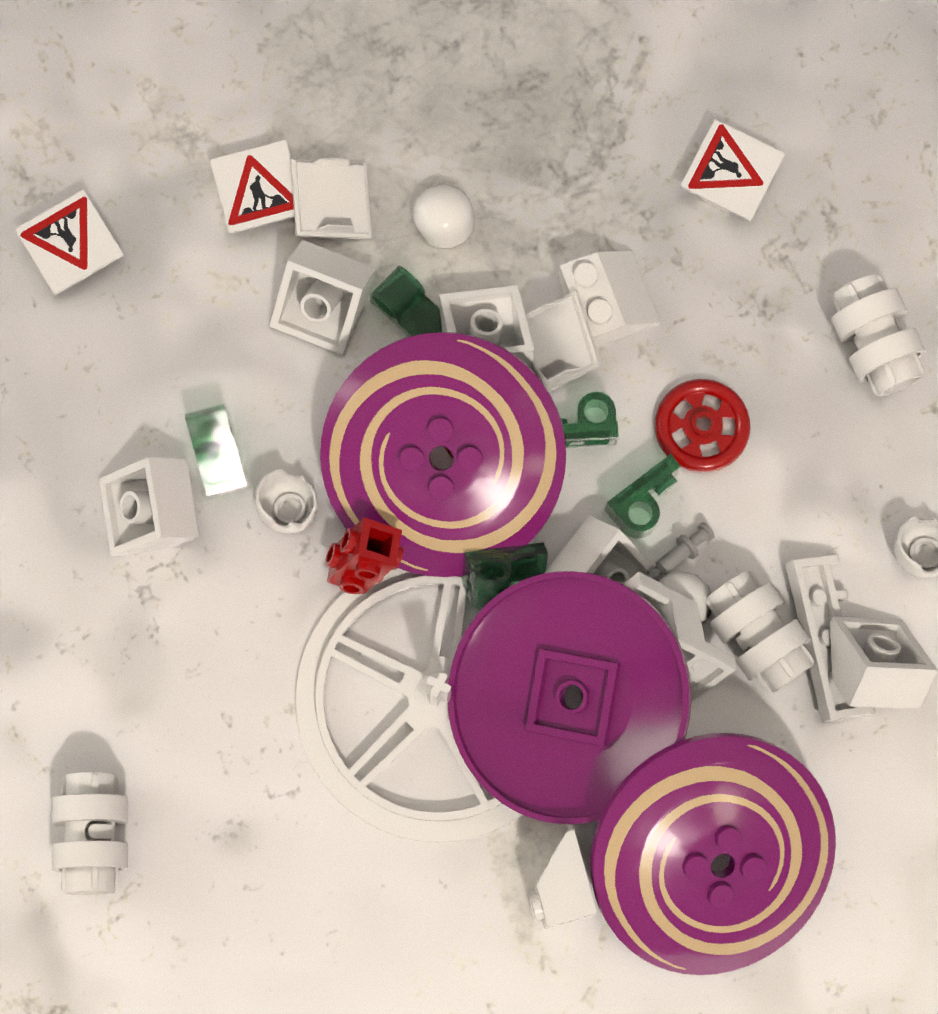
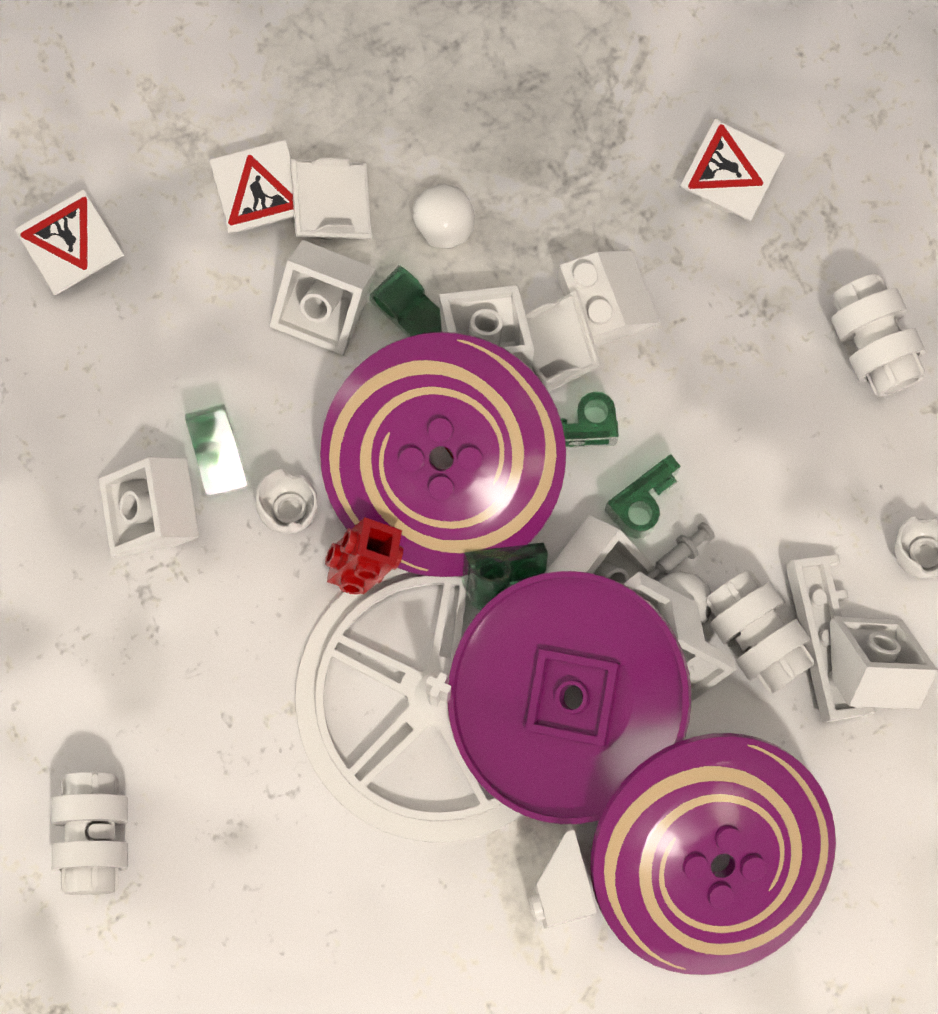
(690, 456): red plate -> none

